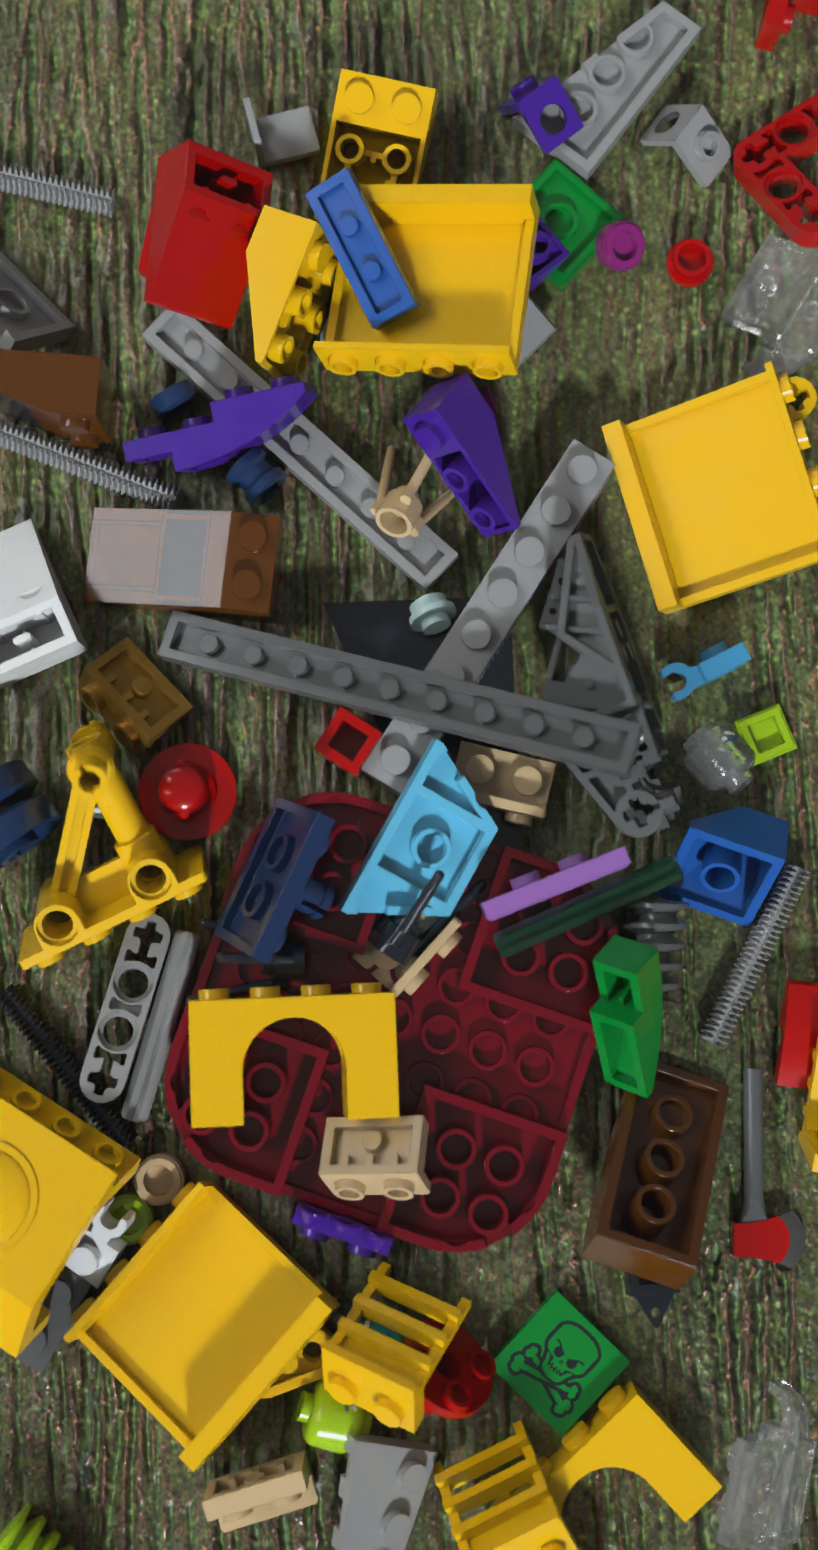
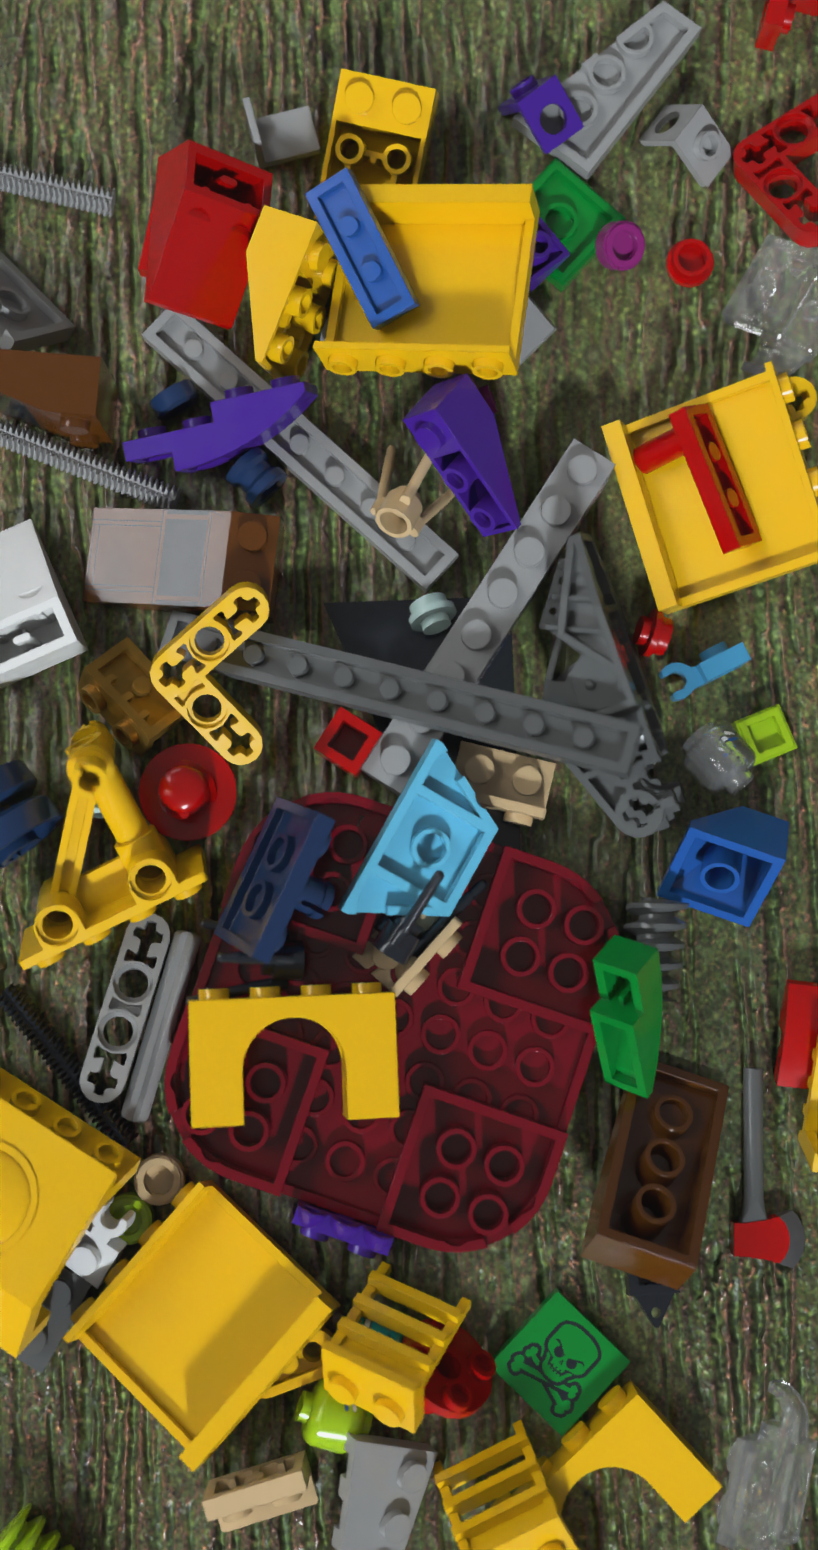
(199, 682): none -> yellow beam
(375, 1157): tan bracket -> none
(573, 873): medium lavender plate -> none
(587, 906): clear green axle -> none
(653, 633): none -> red plate
(701, 444): none -> red piece
(753, 954): light grey axle -> none

